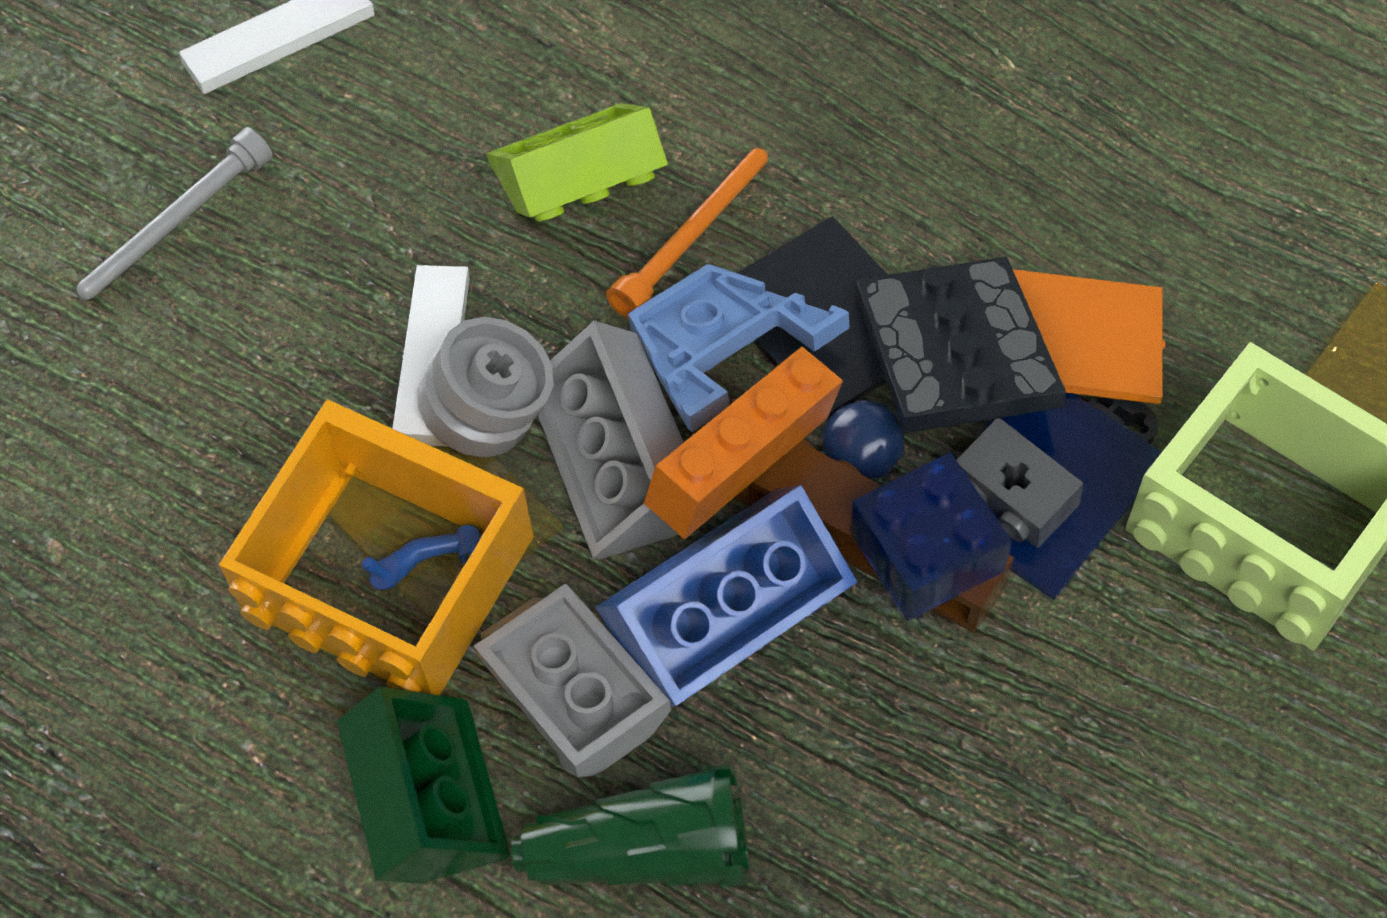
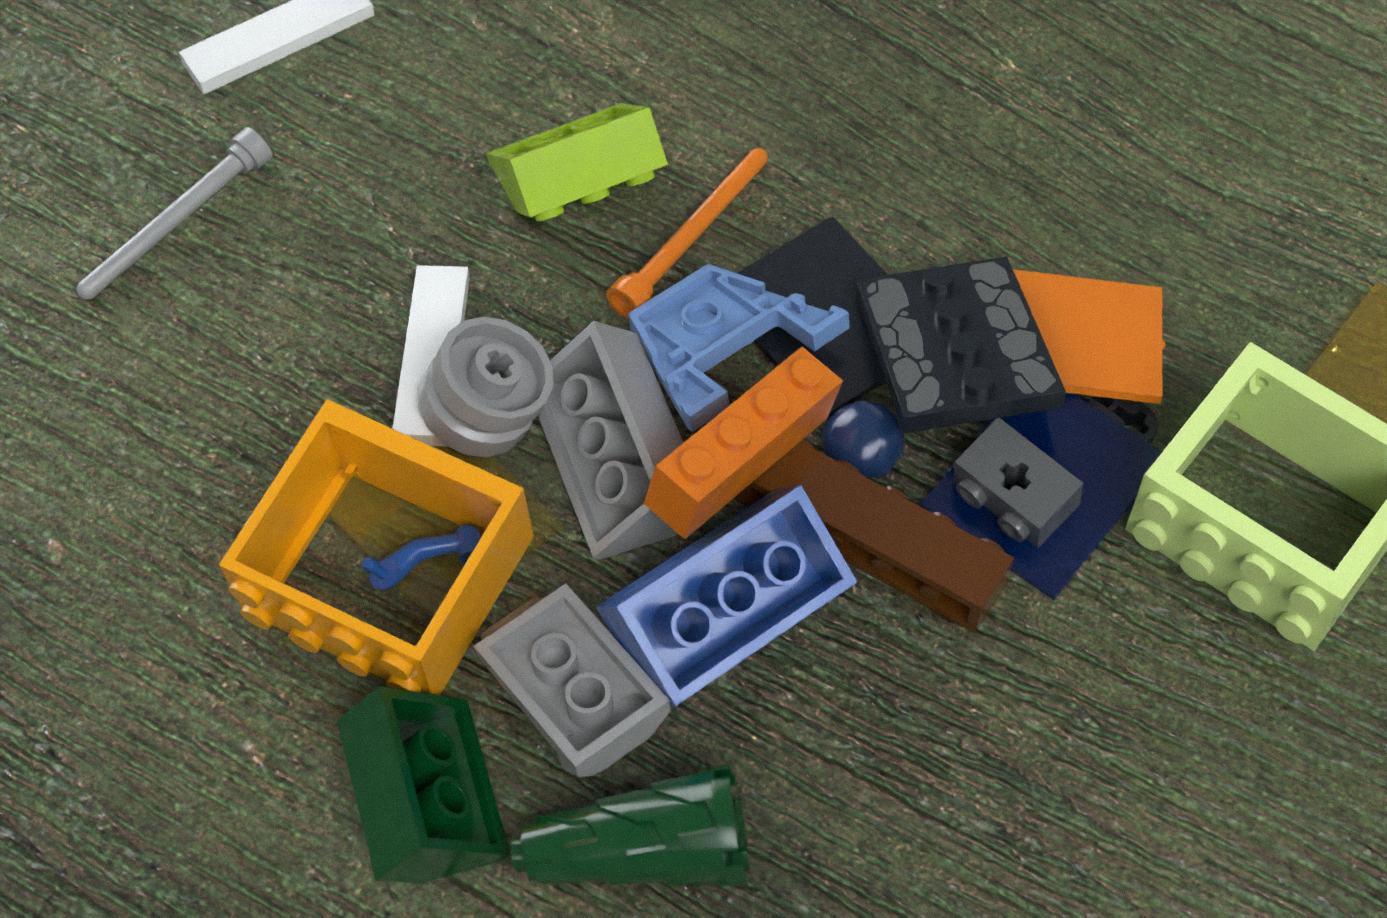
(929, 536): clear blue brick -> none

